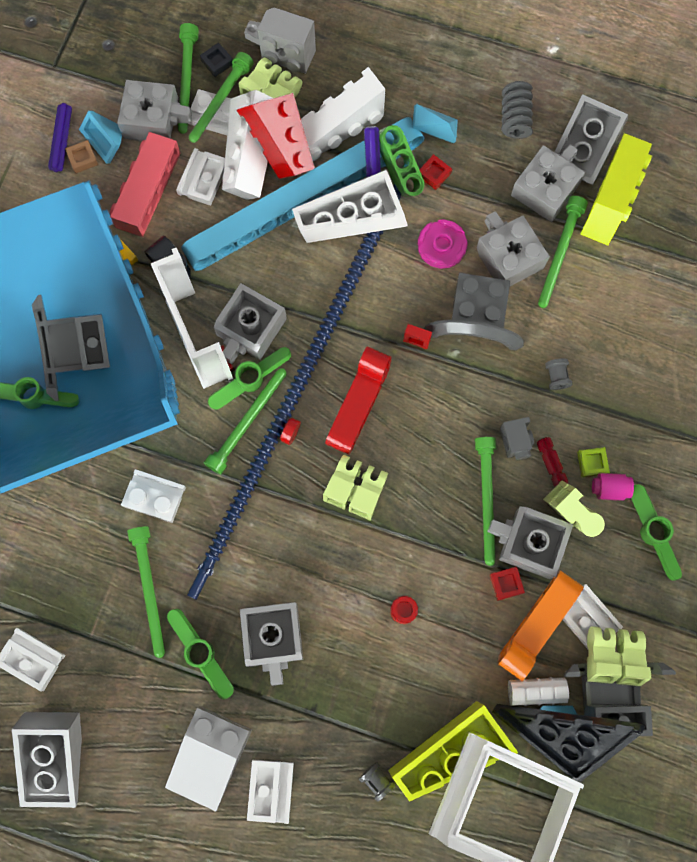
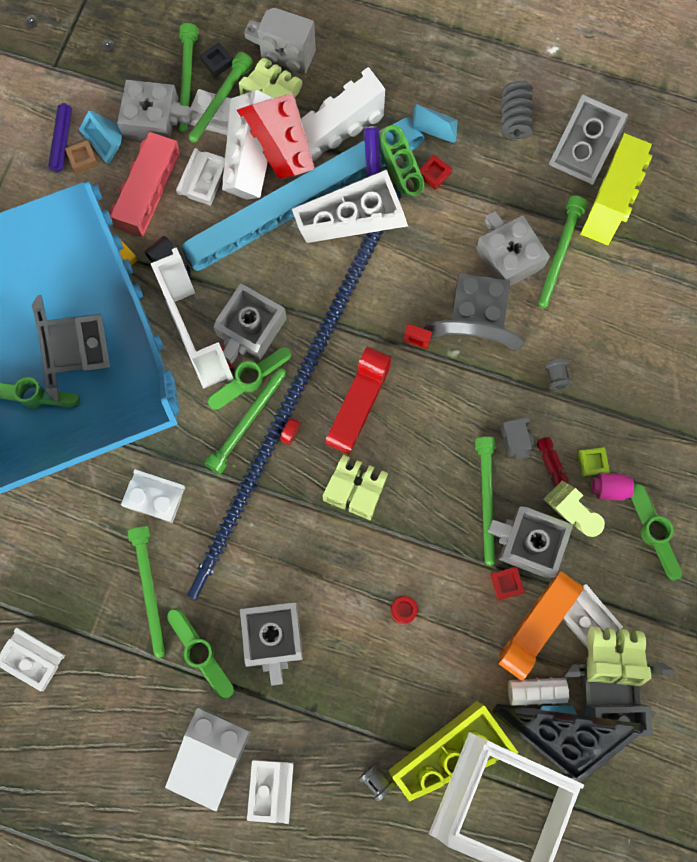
(47, 758): light grey slope -> none
(442, 244): dark pink tile -> none
(548, 182): light grey hinge -> none

